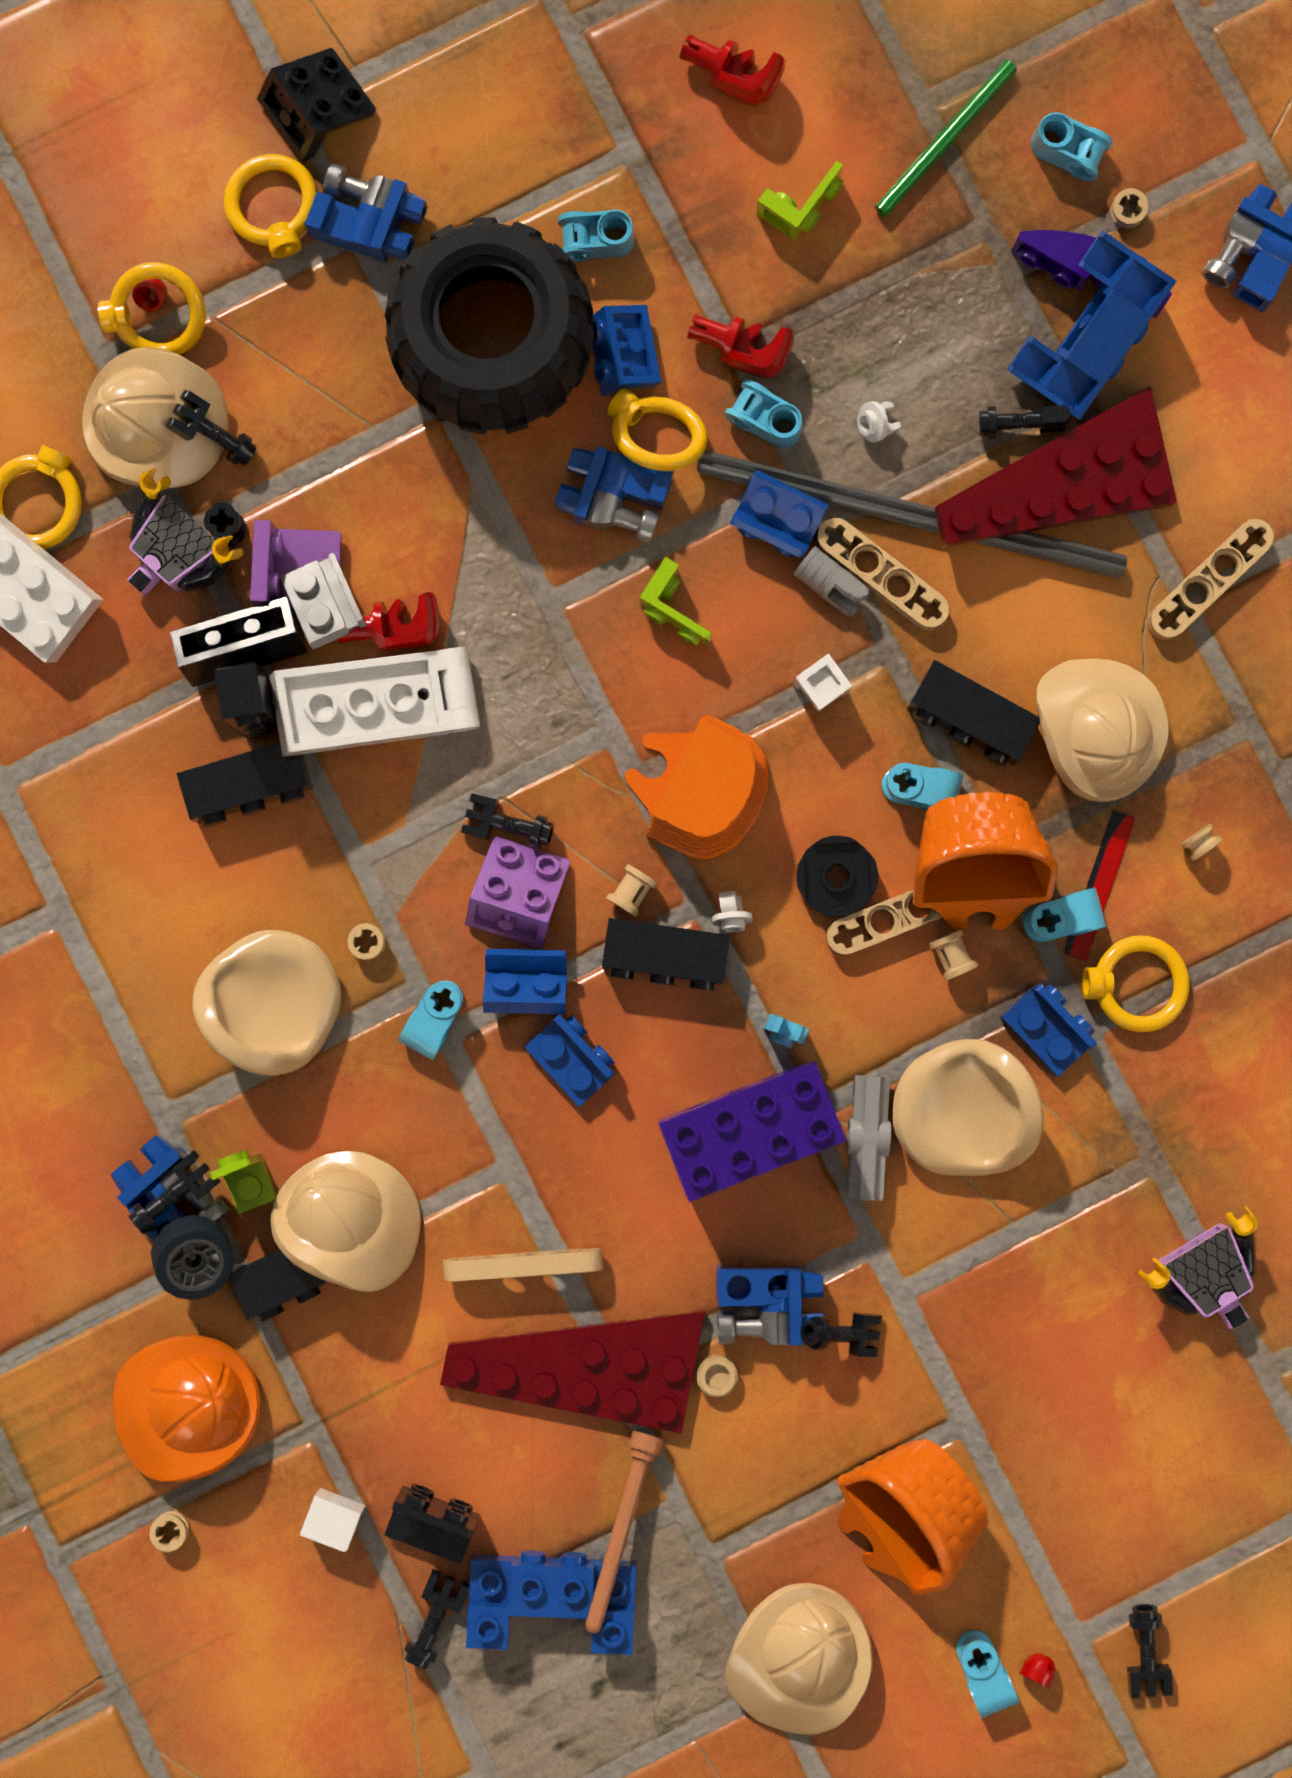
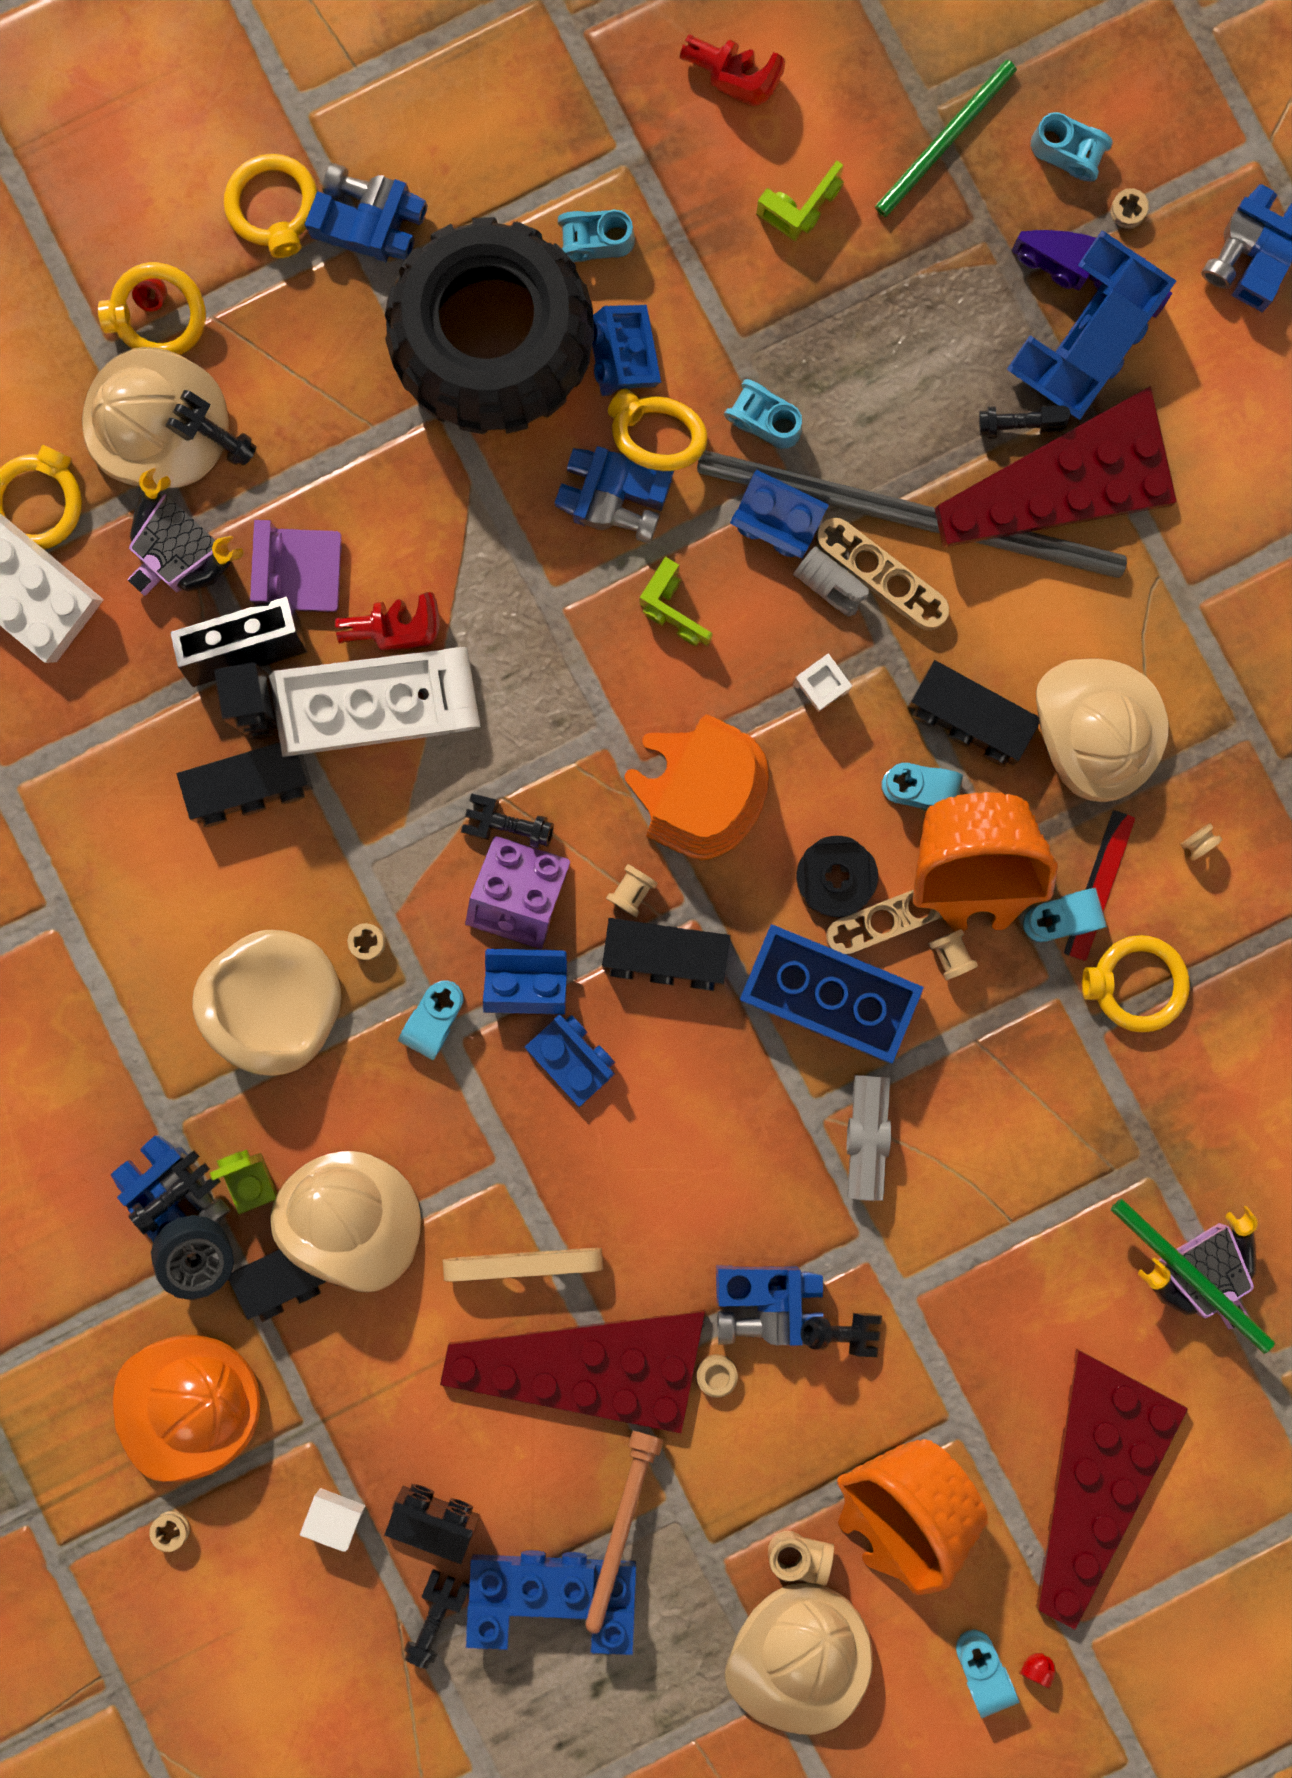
(218, 515): black bush -> none
(313, 99): black bracket -> none
(323, 601): plate -> none
(732, 917): white plate -> none
(737, 343): red piece -> none
(751, 1130): dark purple piece -> none
(784, 1031): medium azure plate -> none
(813, 1563): none -> tan piece
(831, 994): none -> blue brick
(874, 422): white plate -> none
(968, 1110): tan piece -> none
(1049, 1028): blue bracket -> none
(1105, 1465): none -> dark red wing
(1146, 1620): black hinge -> none
(1193, 1276): none -> green piece
(1208, 577): tan beam -> none

